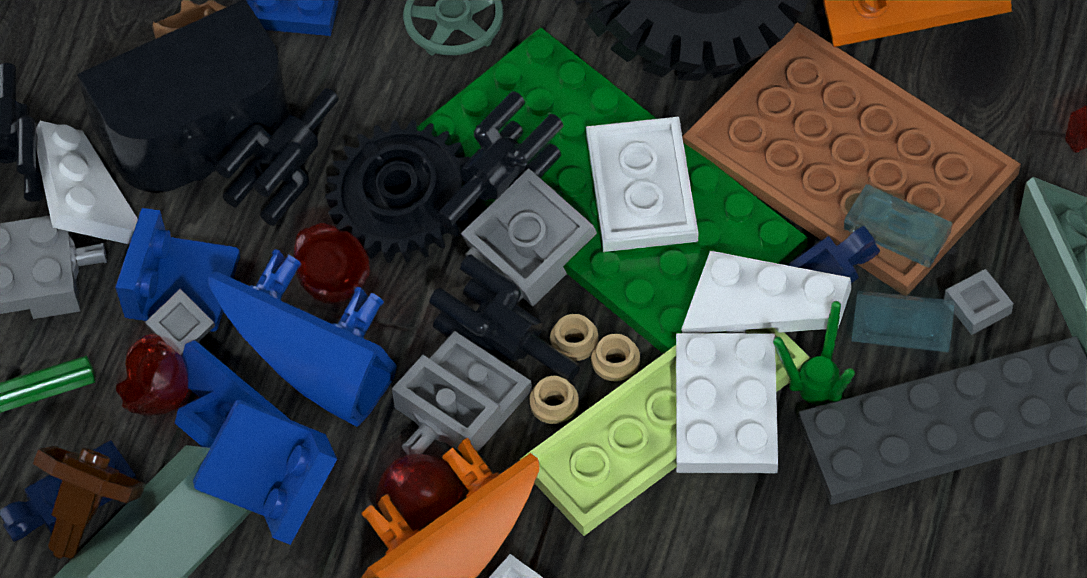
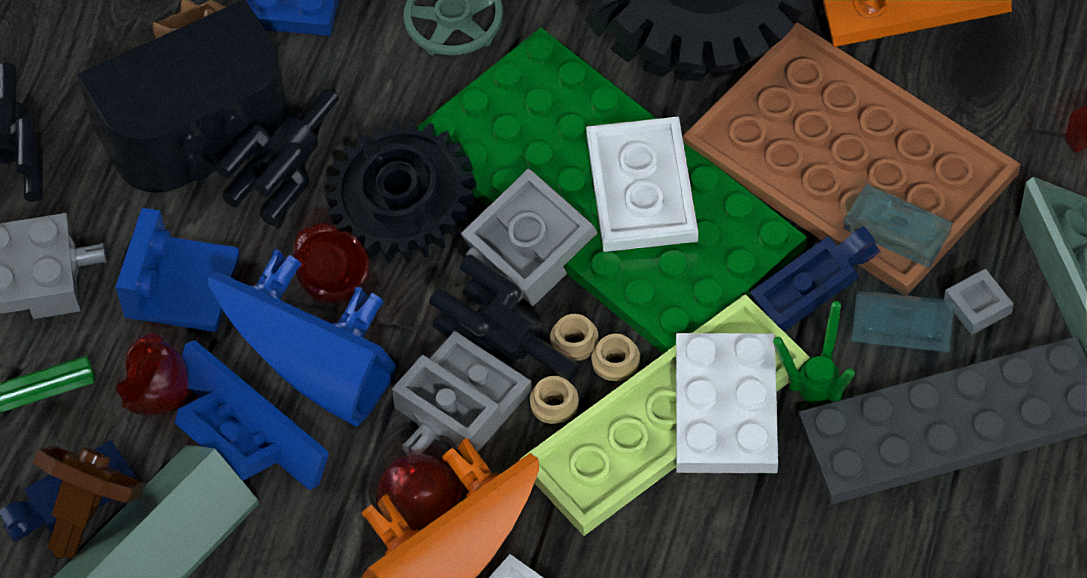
(79, 186): white wing -> none
(180, 322): light grey plate -> none
(267, 467): blue bracket -> none
(501, 157): black plant -> none
(759, 294): white wing -> none

